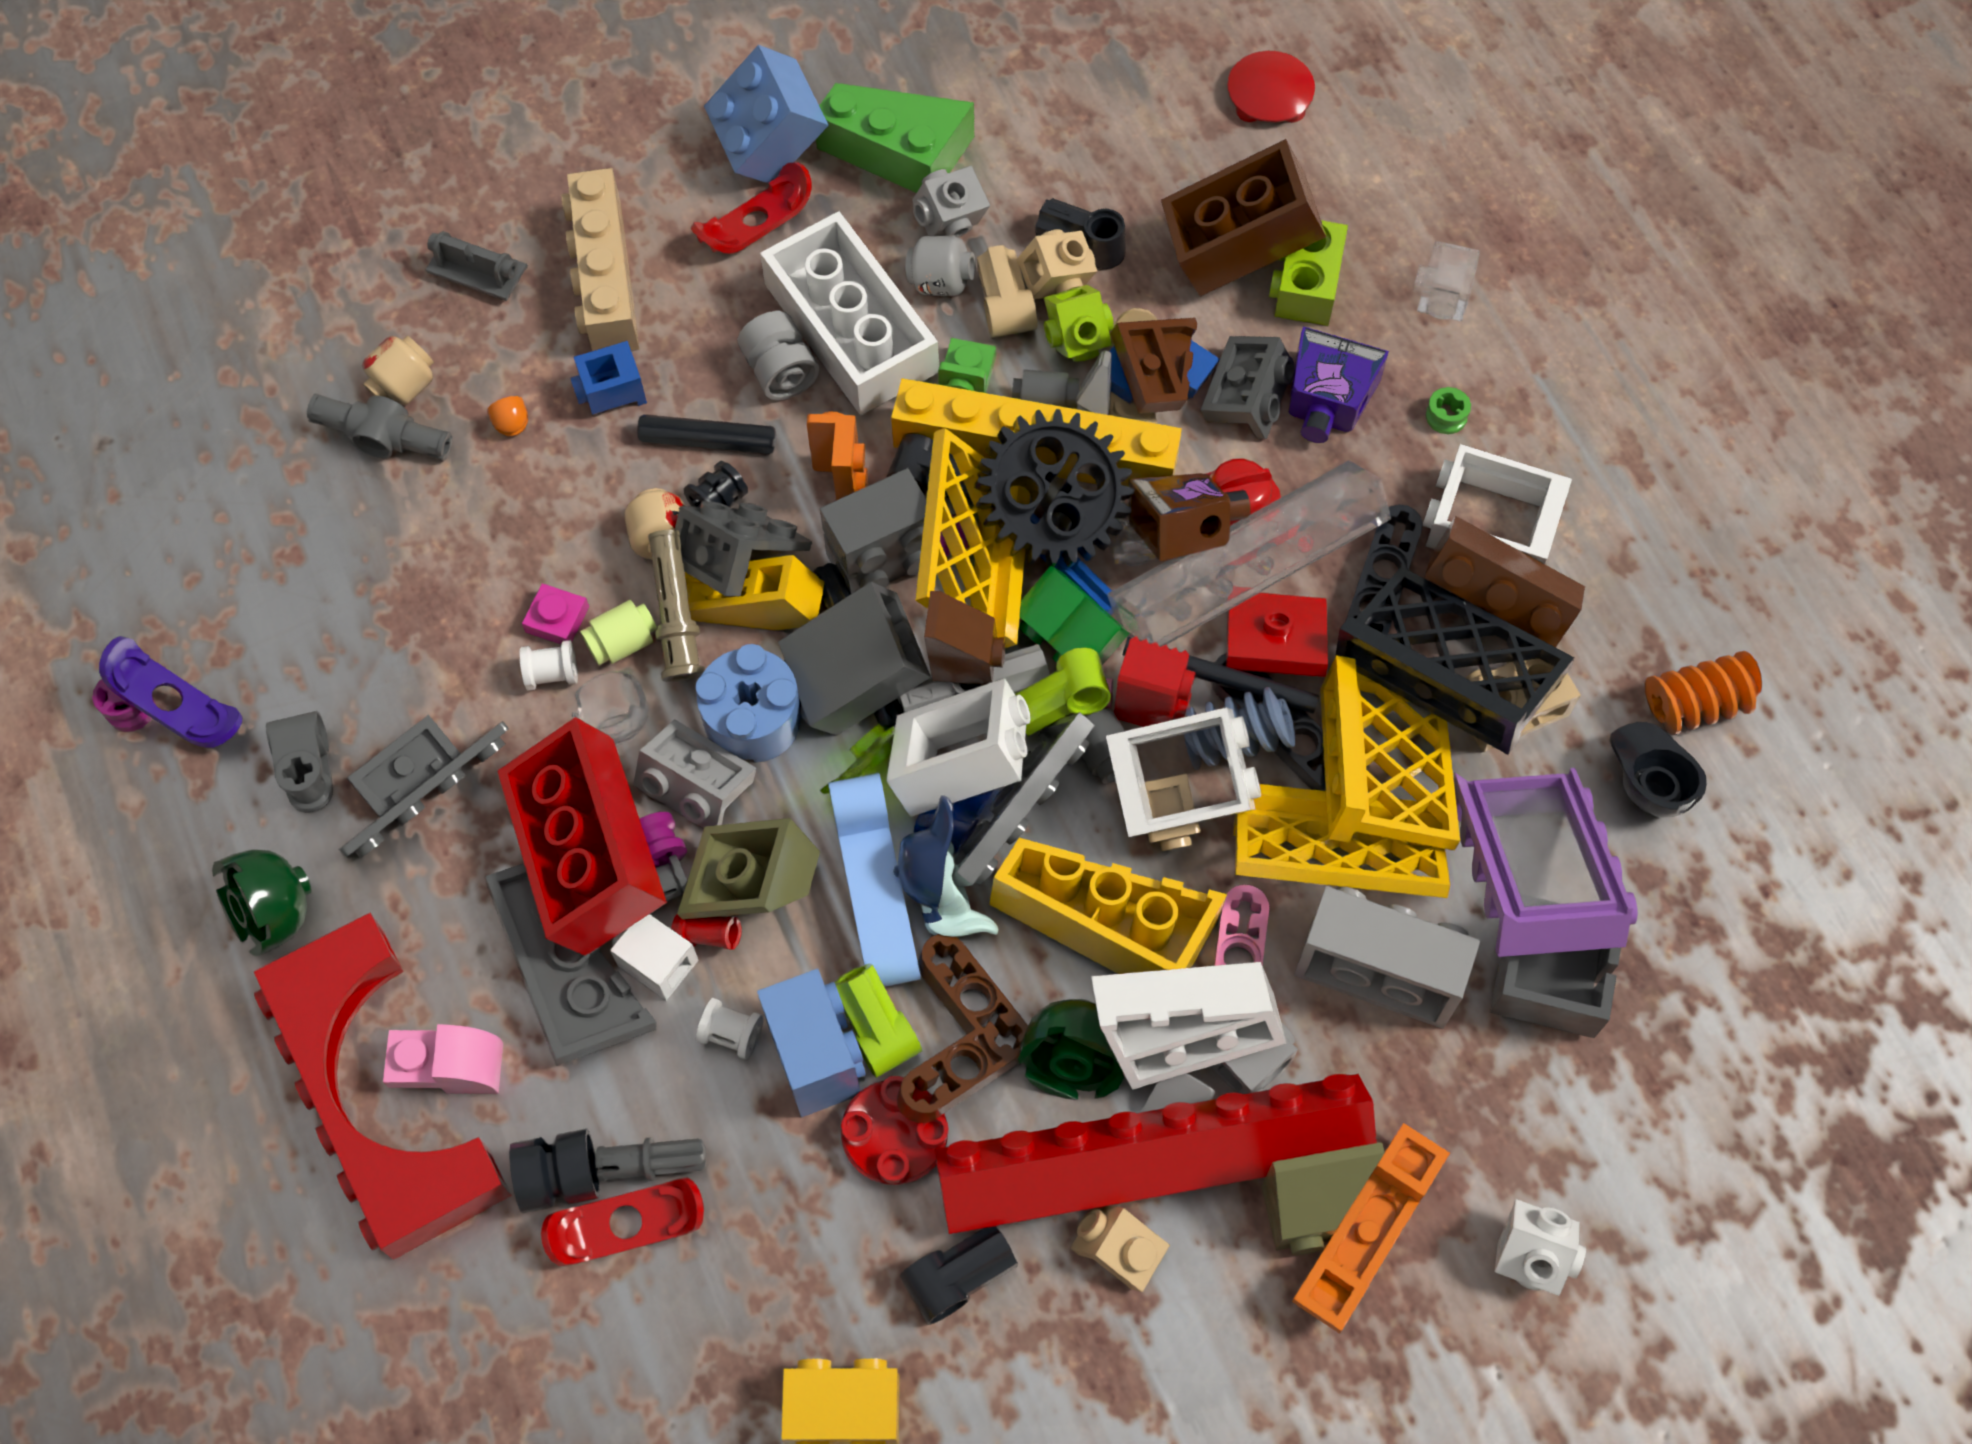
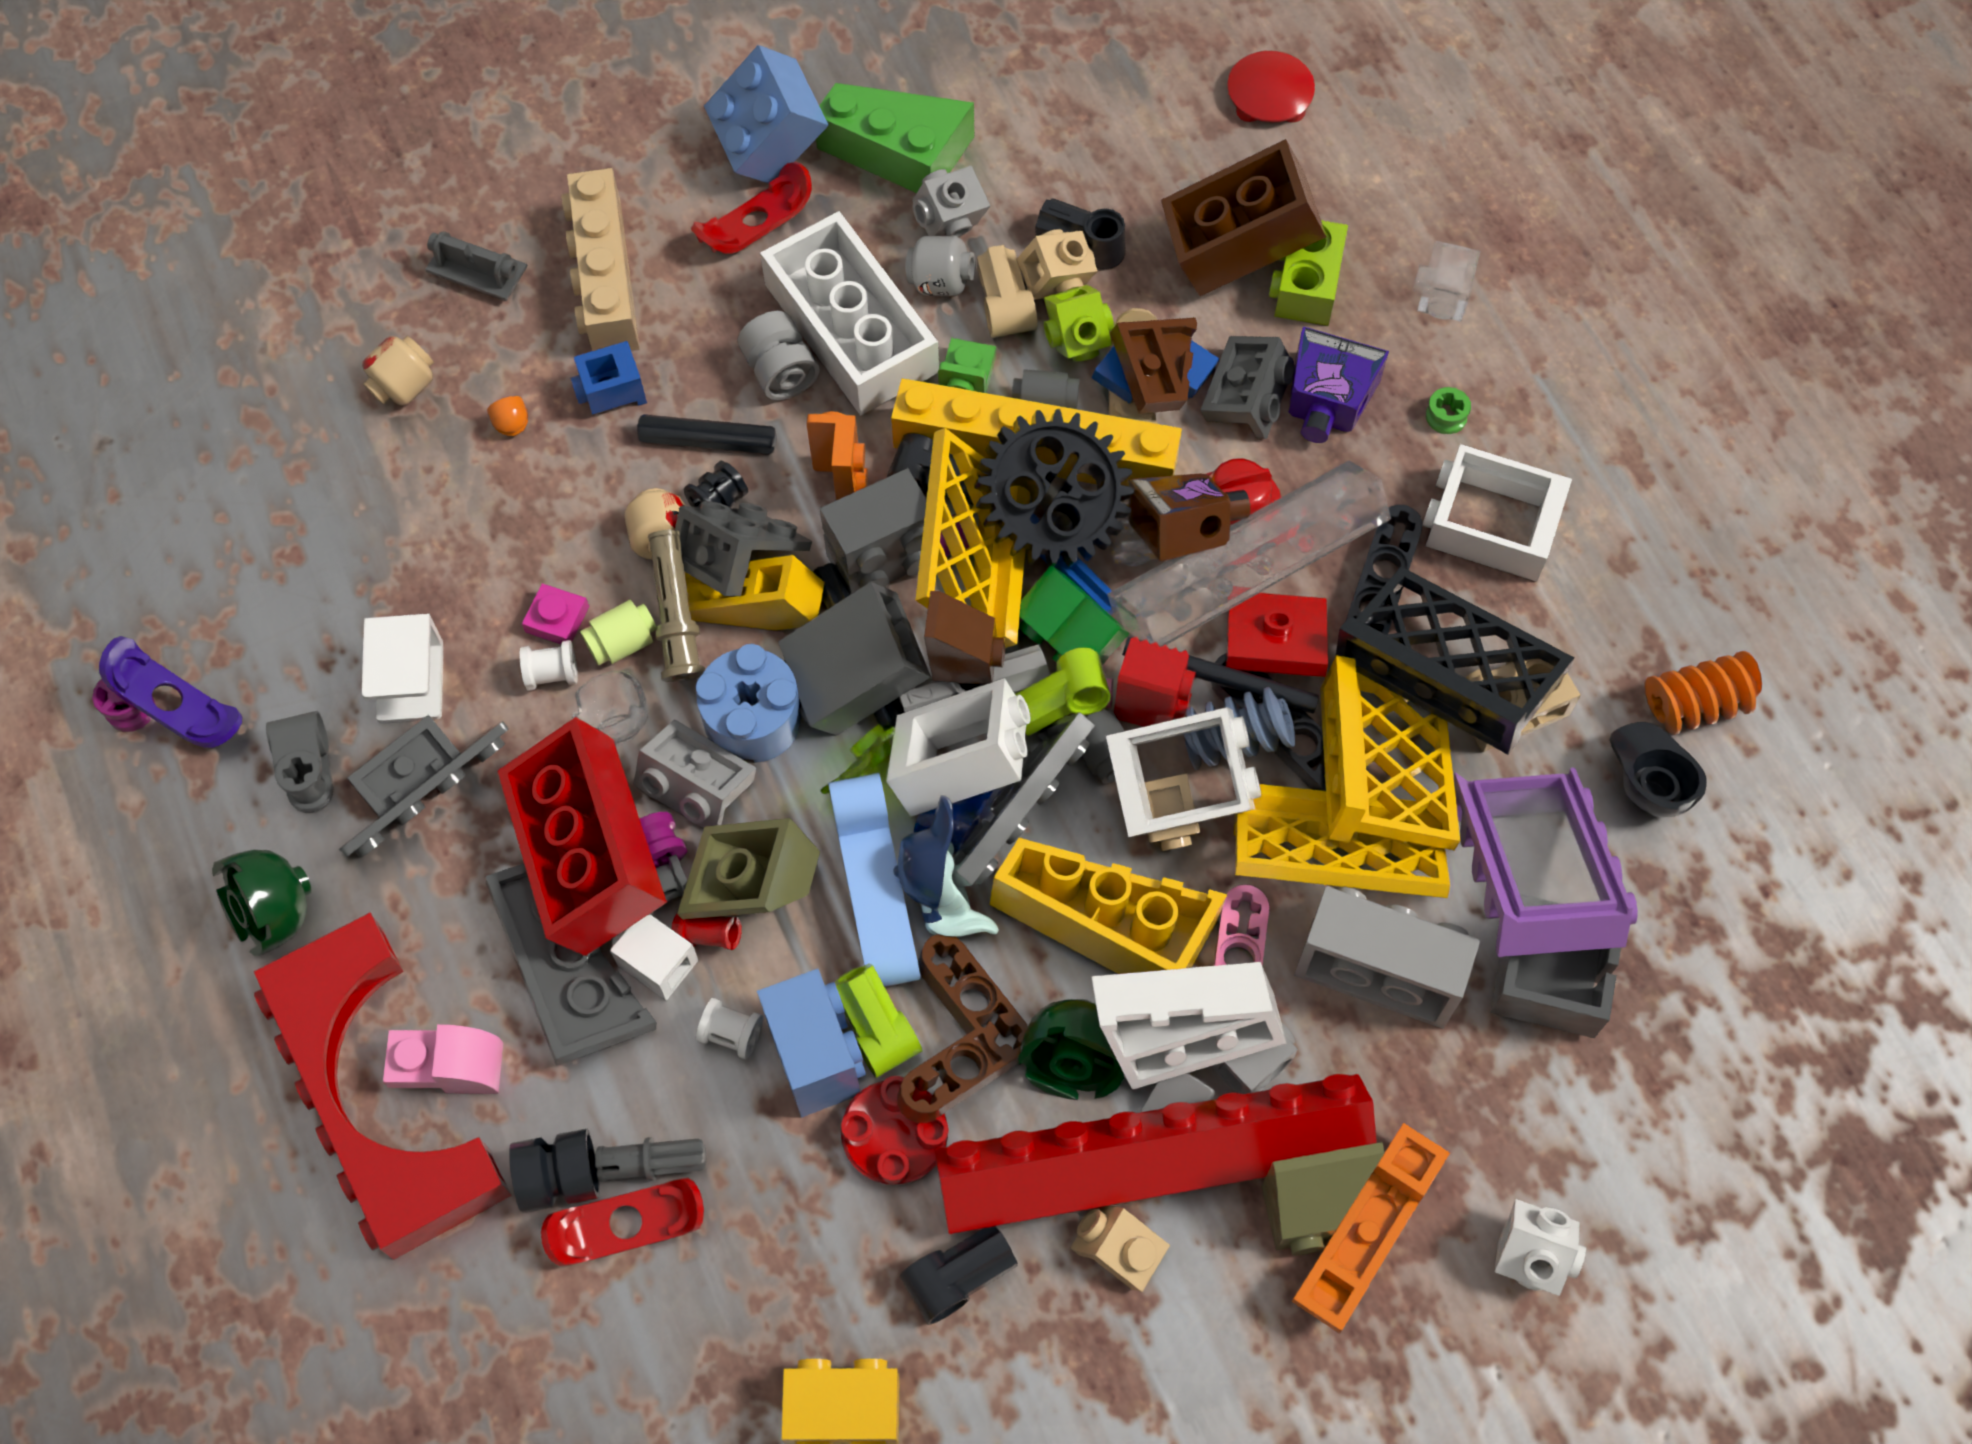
(379, 427): dark grey pin -> none
(403, 667): none -> white piece
(1096, 387): light grey slope -> none
(1505, 582): reddish brown brick -> none

